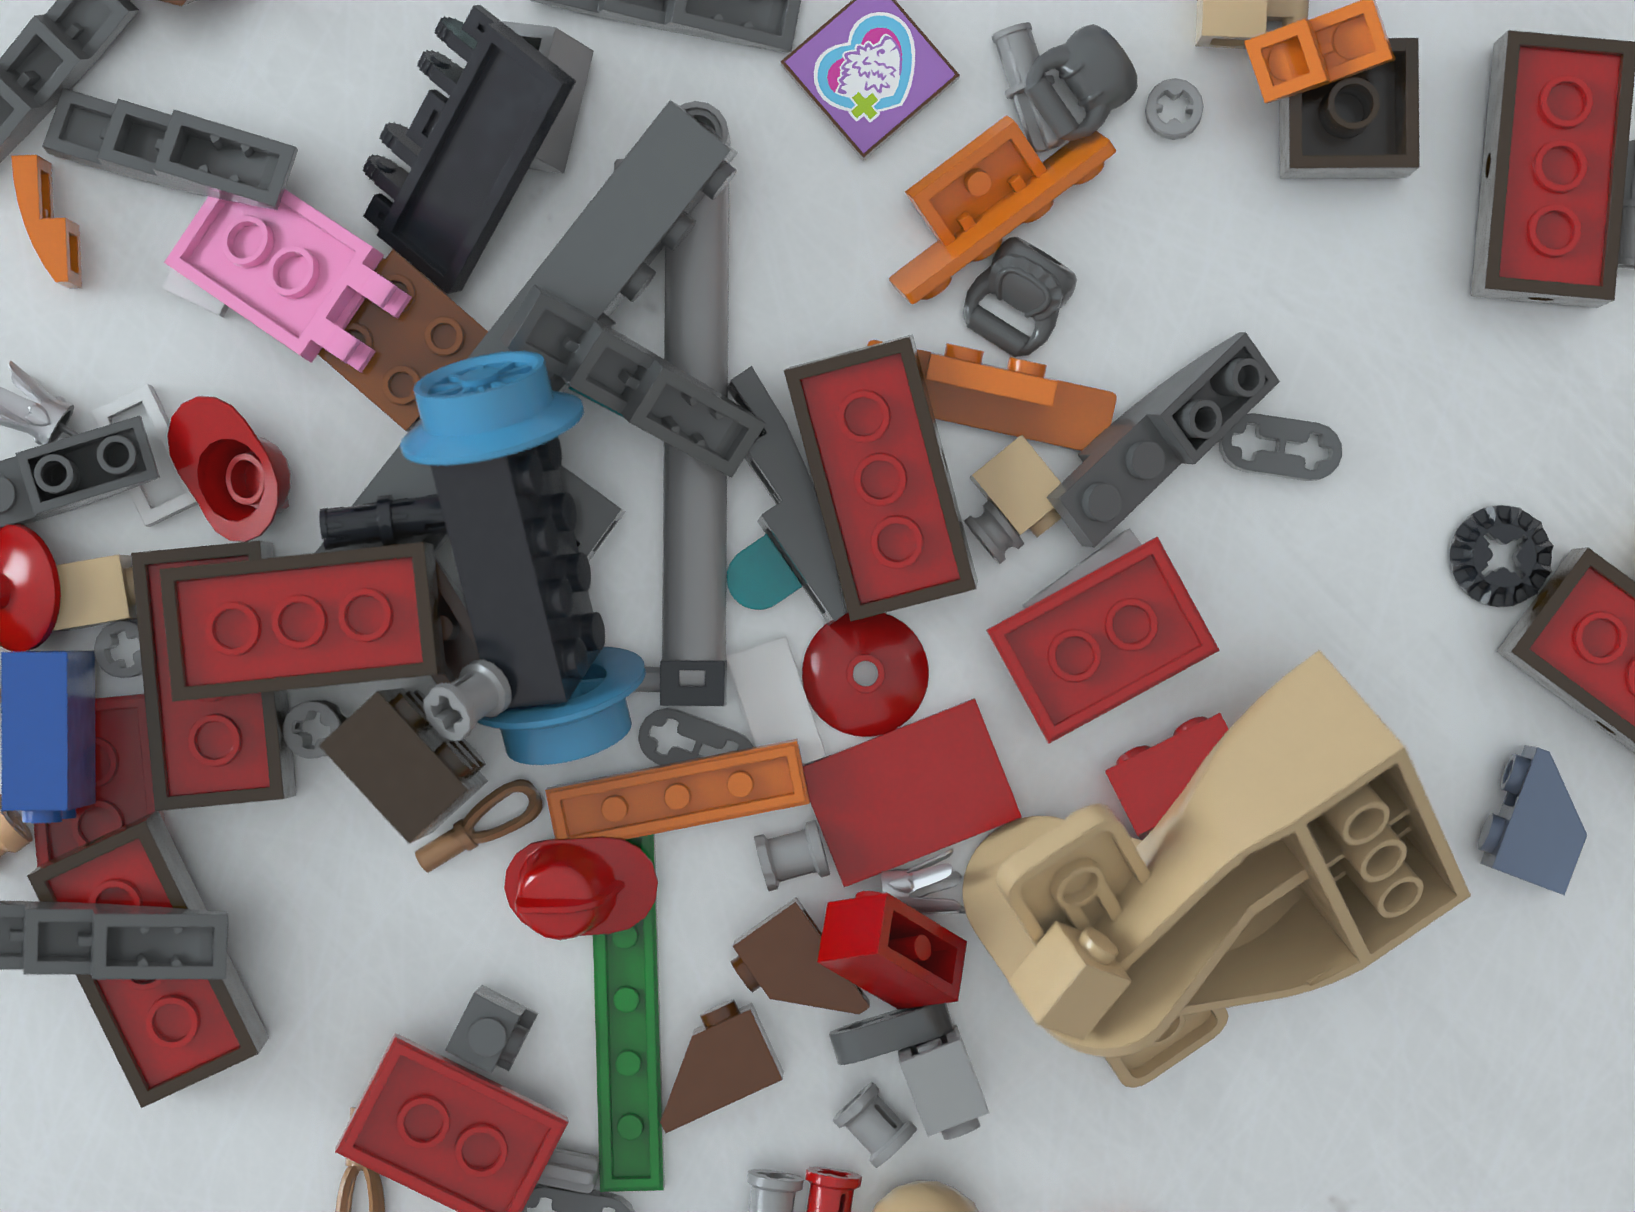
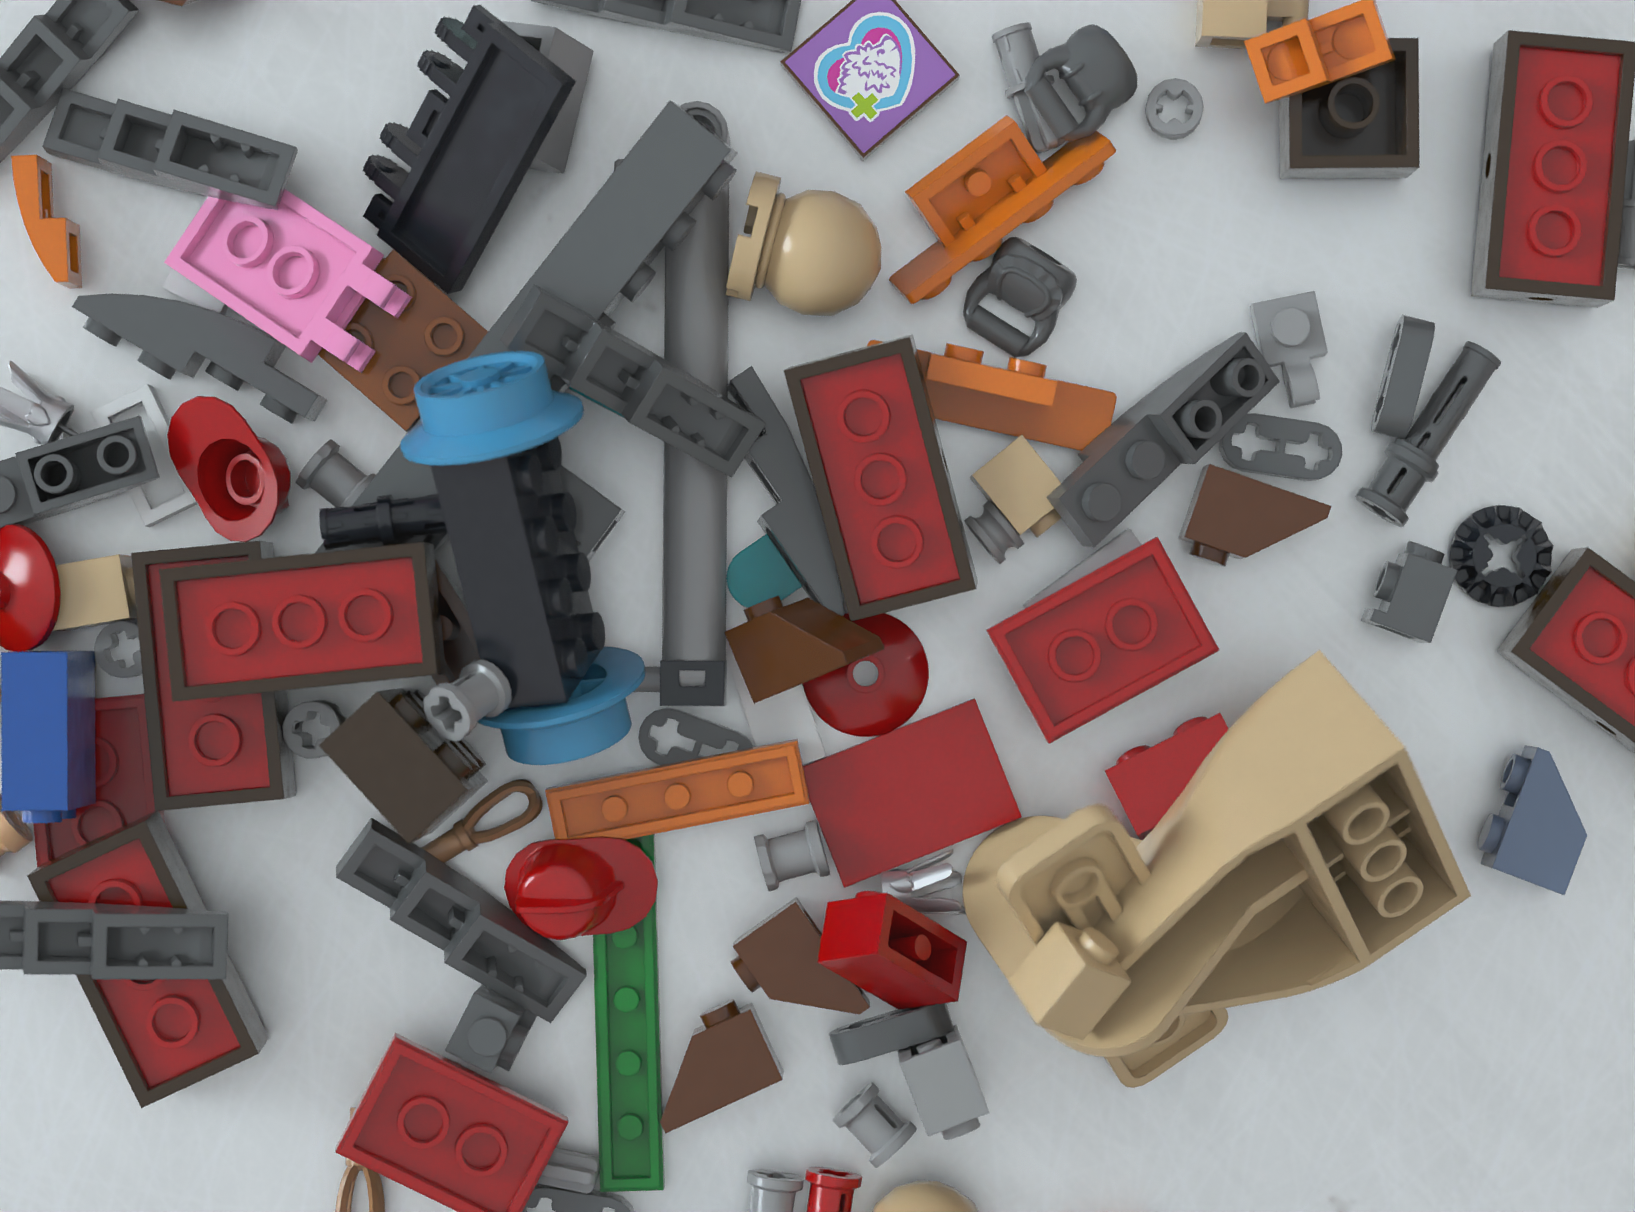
(183, 335): none -> dark grey slope
(333, 476): none -> light grey bush
(462, 920): none -> dark grey slope
(794, 645): none -> reddish brown slope
(808, 249): none -> tan tile
(1243, 515): none -> reddish brown slope
(1289, 336): none -> light grey plate
(1403, 377): none -> dark grey beam
(1412, 593): none -> dark grey brick
(1420, 466): none -> dark grey pin

